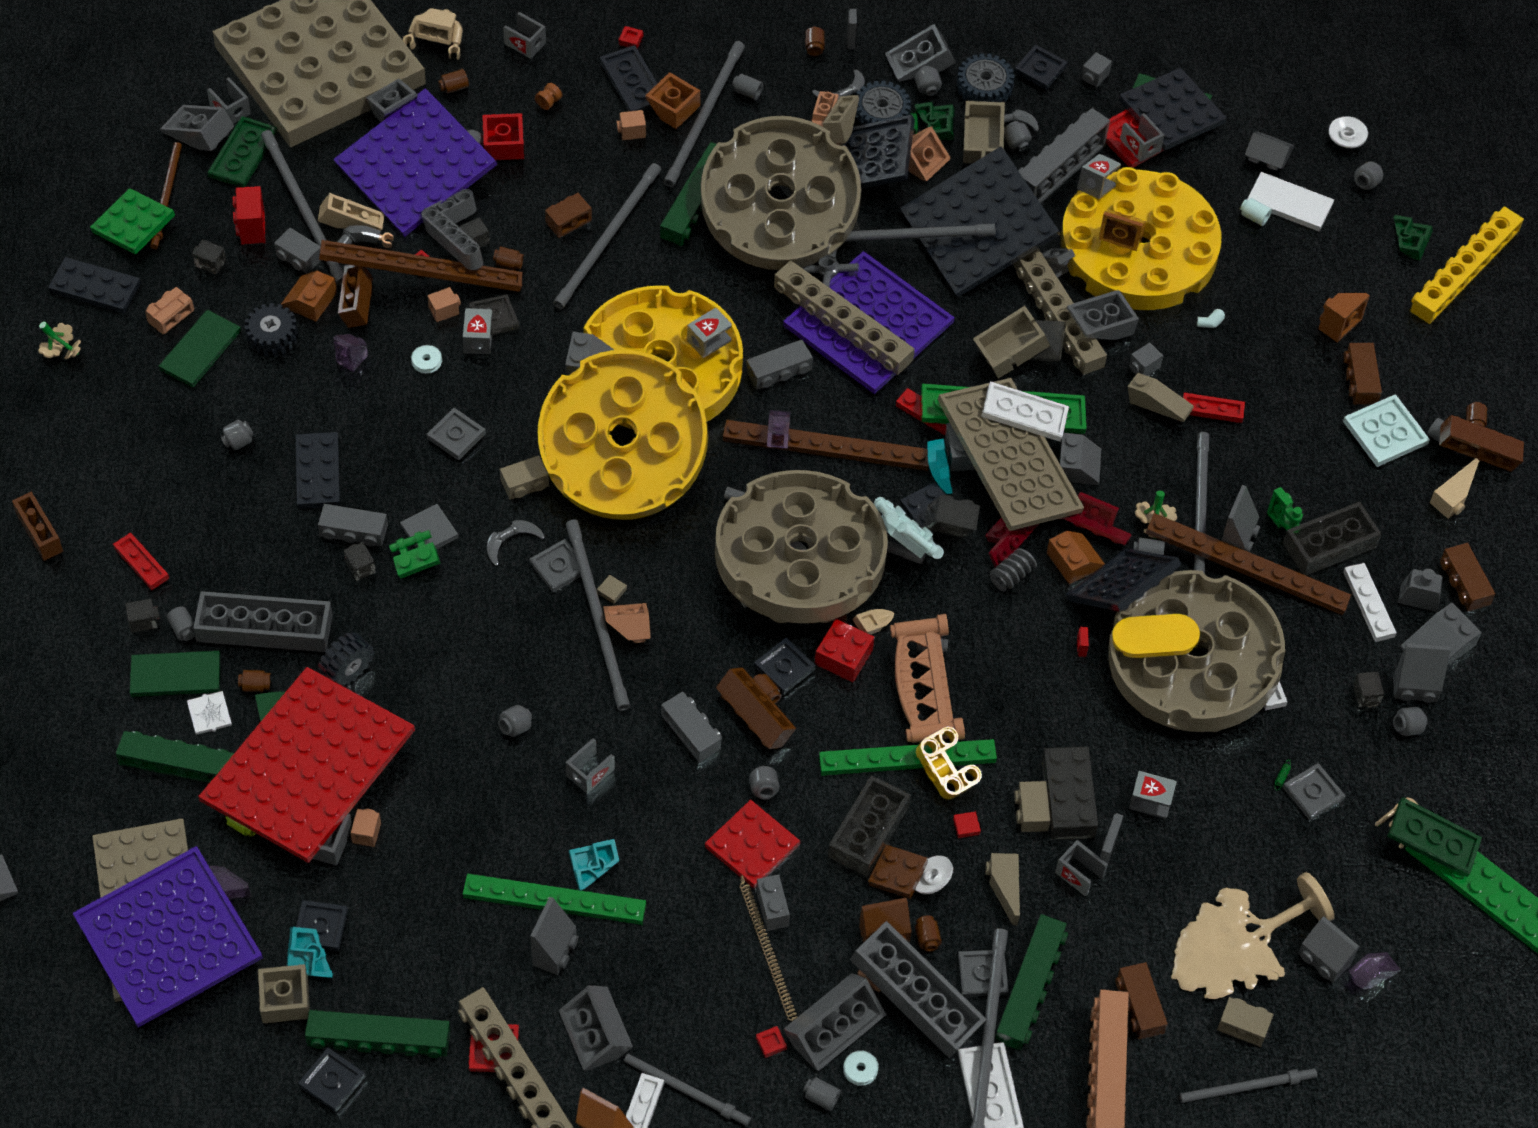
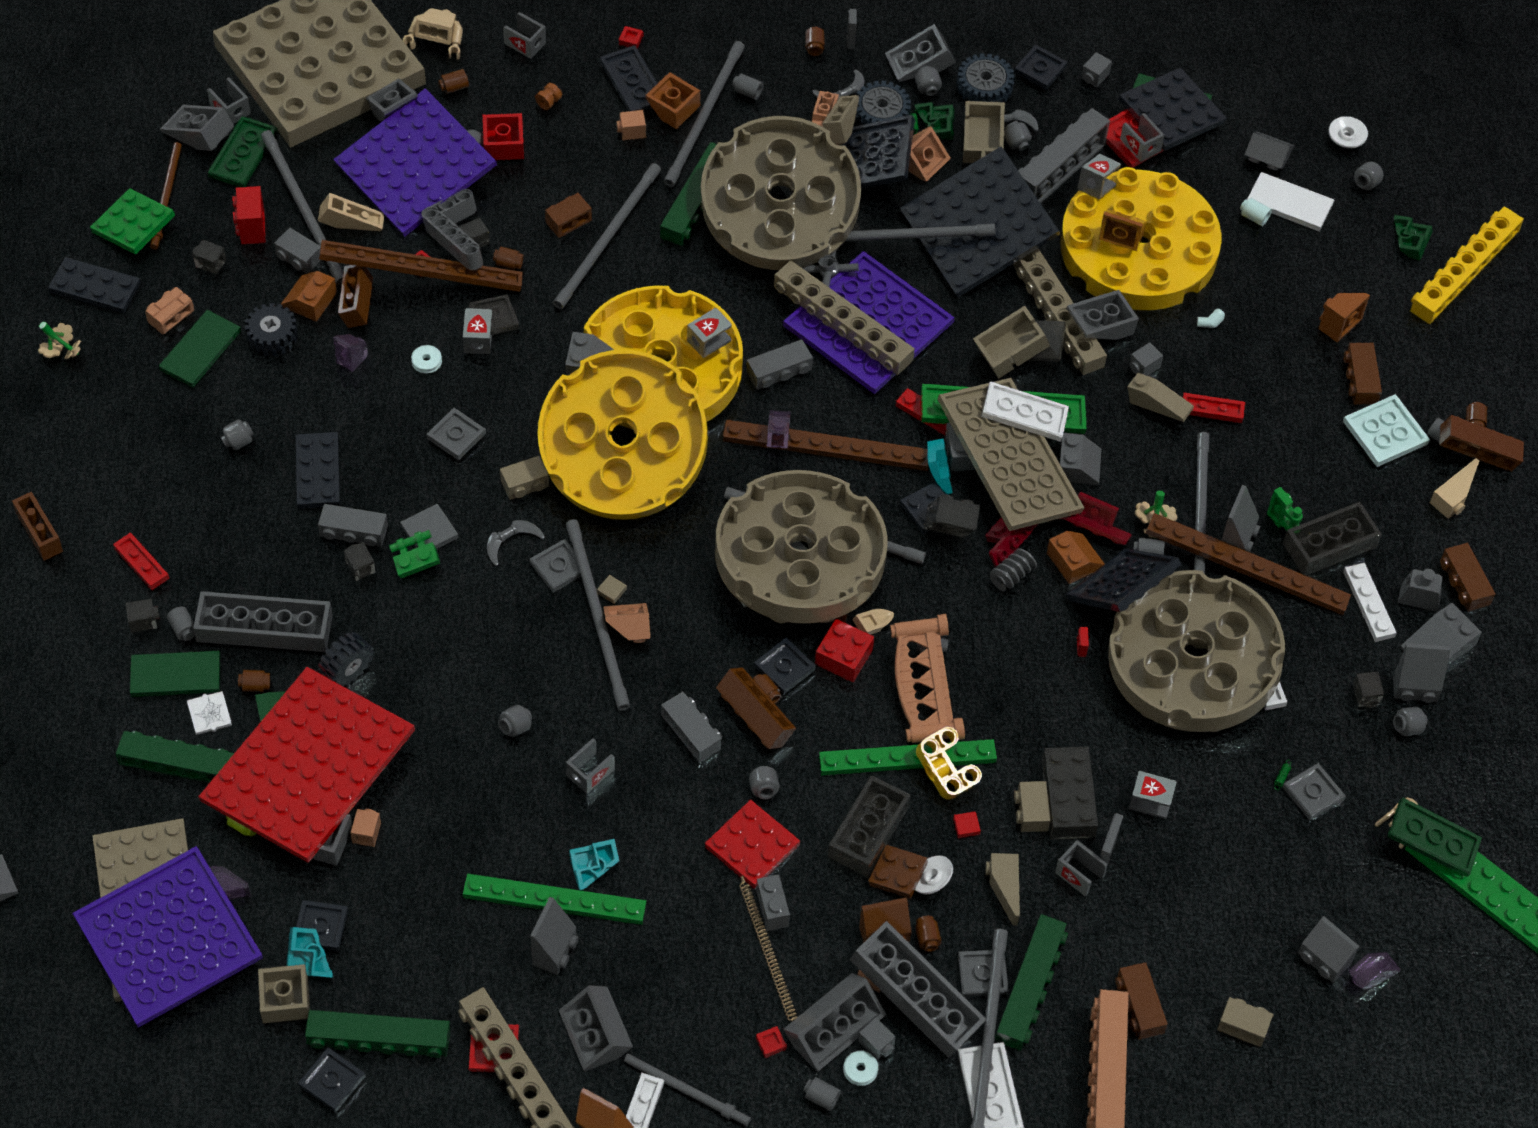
(361, 233): dark grey arm -> none
(443, 304): nougat brick -> none
(877, 1039): none -> dark grey brick
(907, 530): light aqua brick -> none
(1058, 259): dark grey slope -> none
(1155, 635): yellow tile -> none
(1221, 949): tan plant -> none
(1292, 1077): dark grey bar -> none

